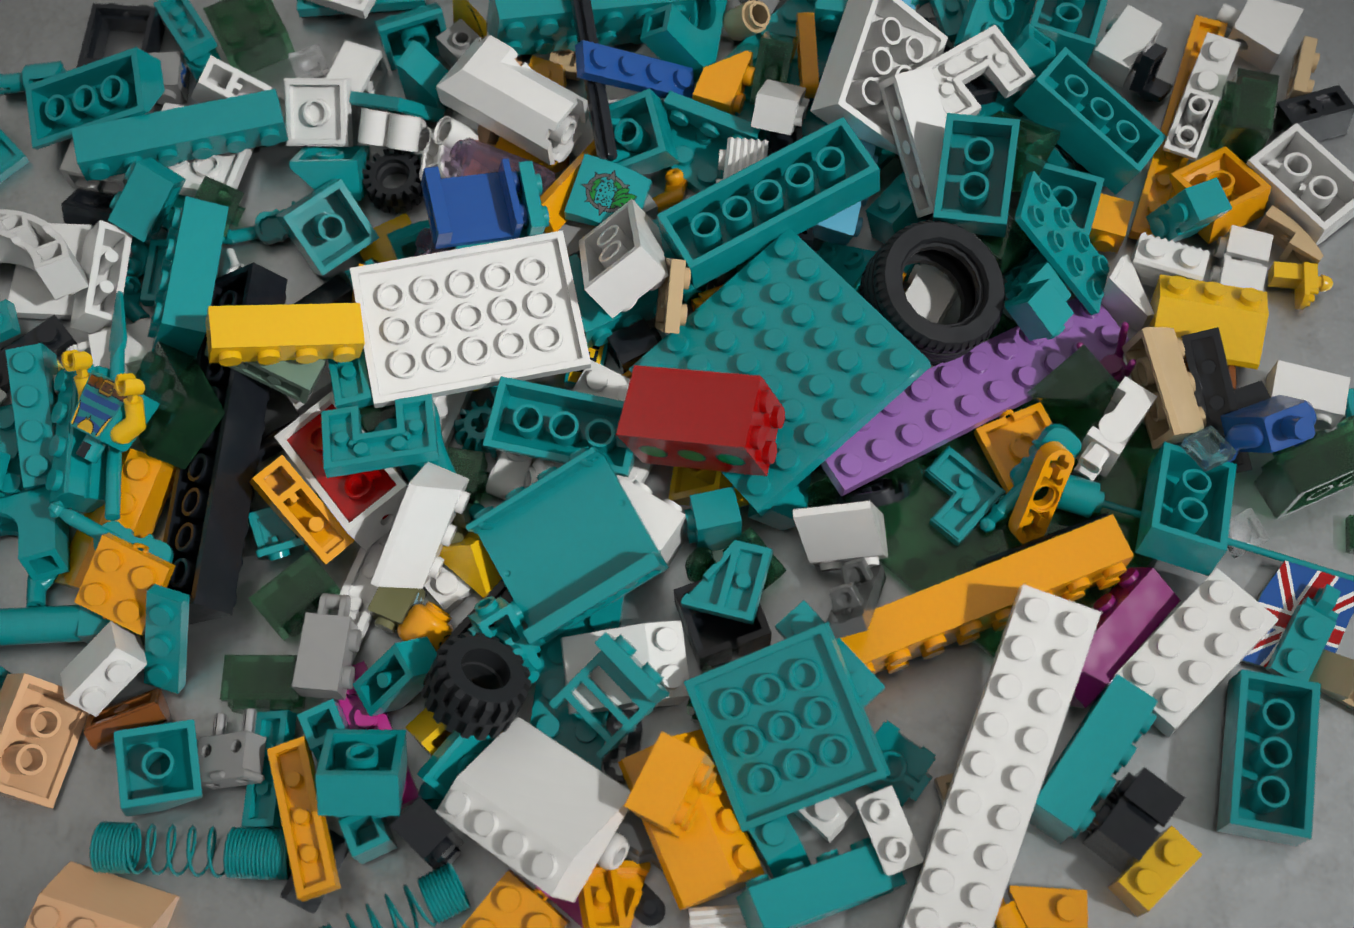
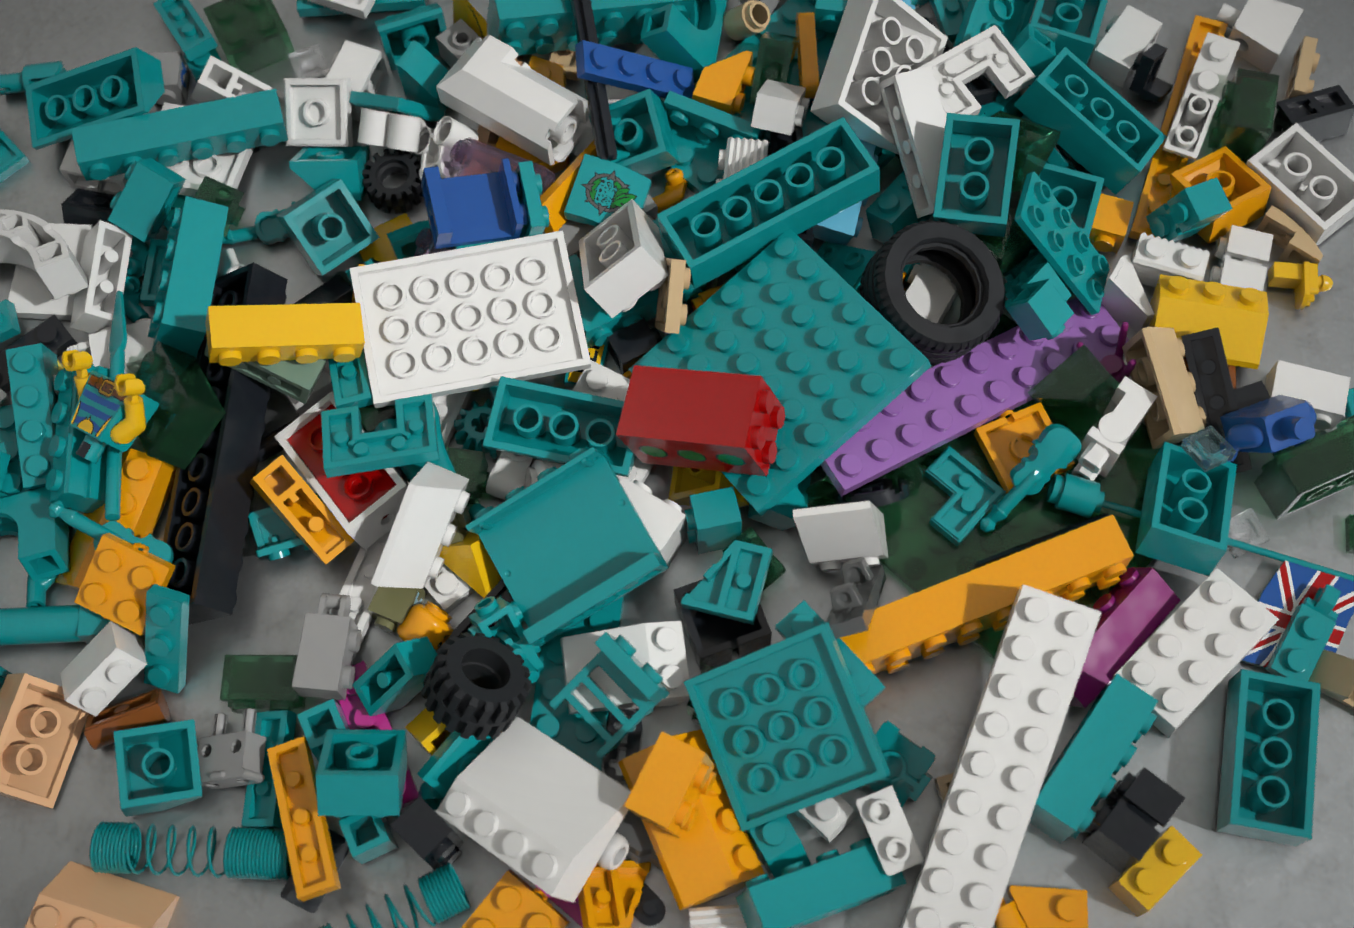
(115, 17): black window -> none
(293, 594): clear green brick -> none
(698, 563): clear green plate -> none
(1039, 477): light orange beam -> none

